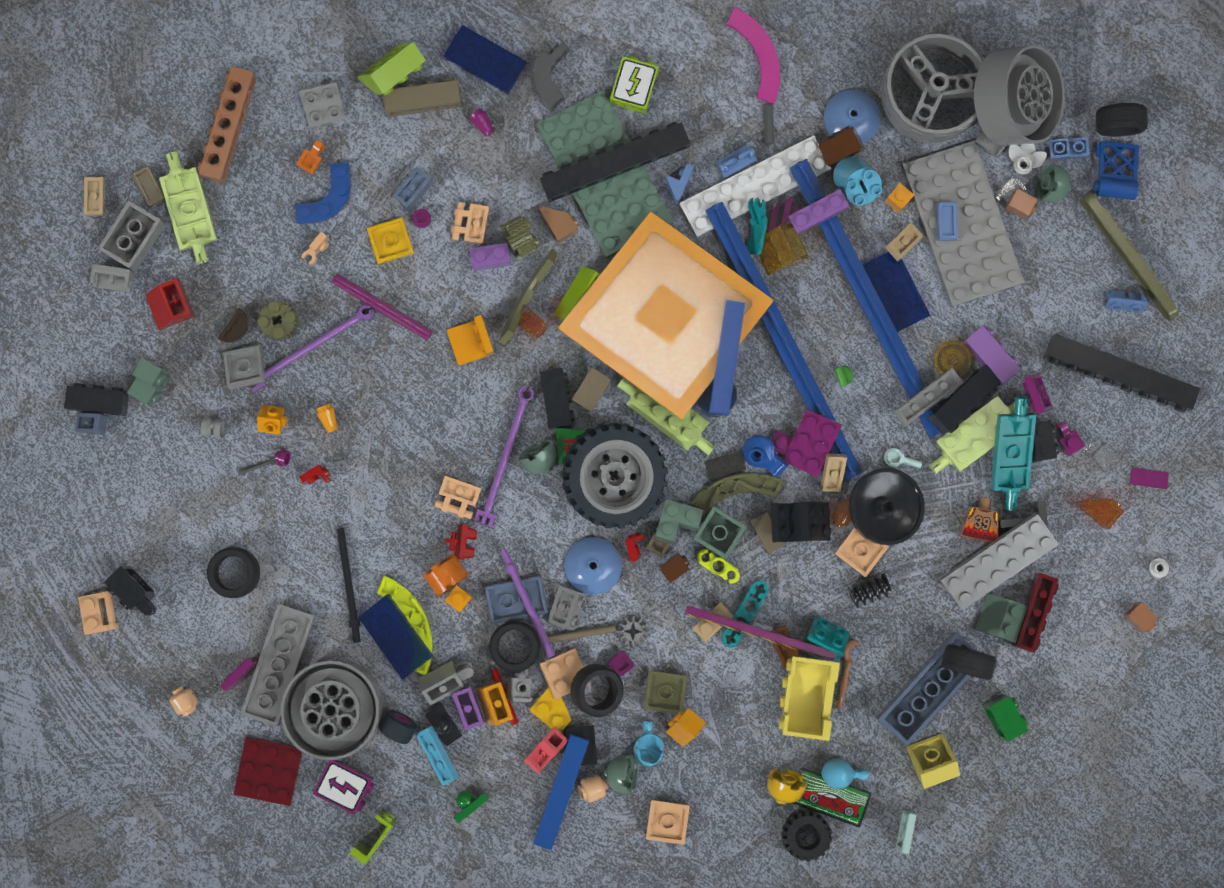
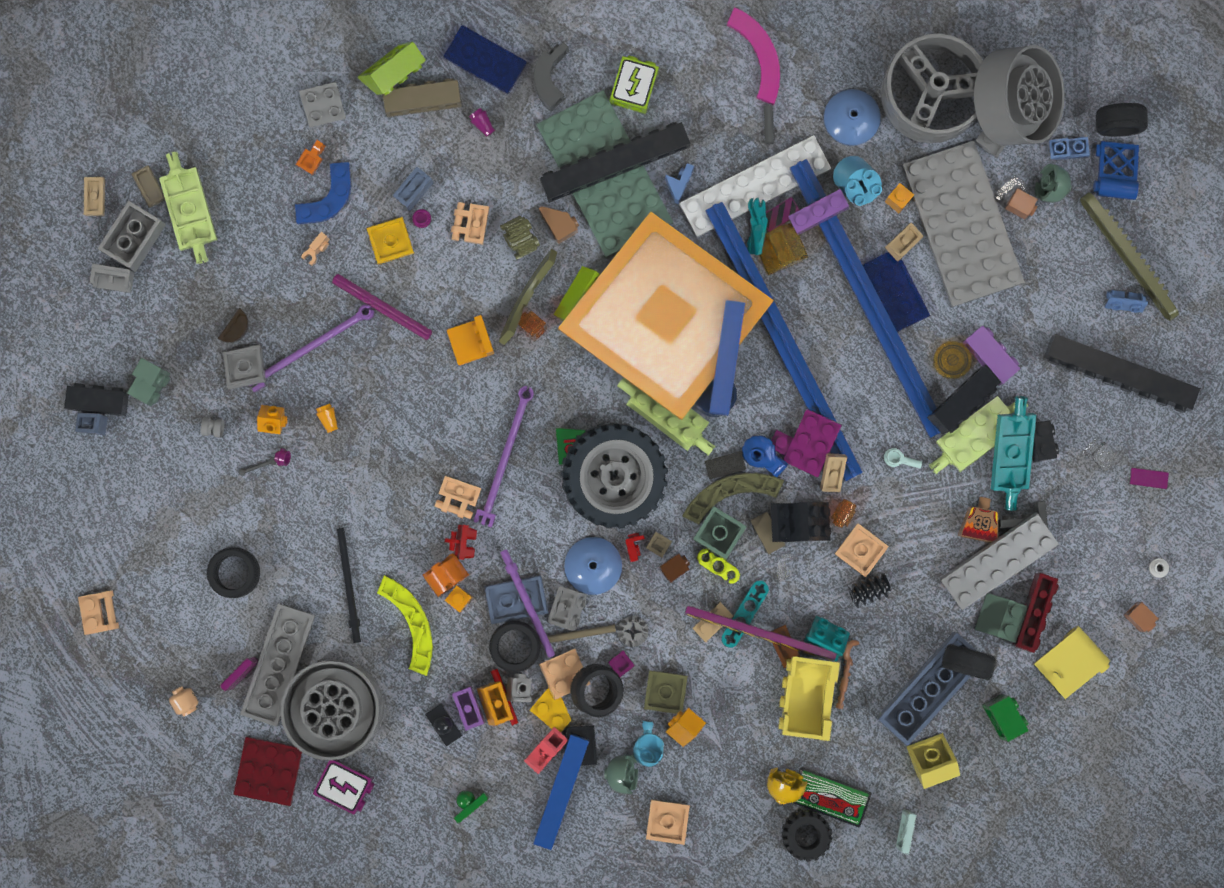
(131, 590): black hinge -> none
(169, 304): red slope -> none
(219, 171): nougat brick -> none
(275, 311): olive brick -> none
(312, 475): red bracket -> none
(361, 852): lime panel -> none
(395, 636): clear blue tile -> none
(397, 727): black wheel -> none
(437, 755): medium azure plate -> none
(445, 680): light grey brick -> none
(490, 257): medium lavender brick -> none
(540, 458): sand green cylinder -> none
(556, 398): black brick -> none
(591, 389): dark tan panel -> none
(592, 788): light nougat head -> none
(675, 516): sand green brick -> none
(736, 160): medium blue hinge -> none
(839, 773): medium azure hair -> none
(841, 146): reddish brown piece -> none
(844, 375): bright green plate -> none
(886, 506): black dish -> none
(928, 397): light grey tile -> none
(947, 221): medium blue tile -> none
(1026, 154): white plate -> none
(1040, 399): magenta plate -> none
(1069, 441): magenta plate -> none
(1074, 660): none -> light yellow door
(1102, 511): clear orange slope -> none

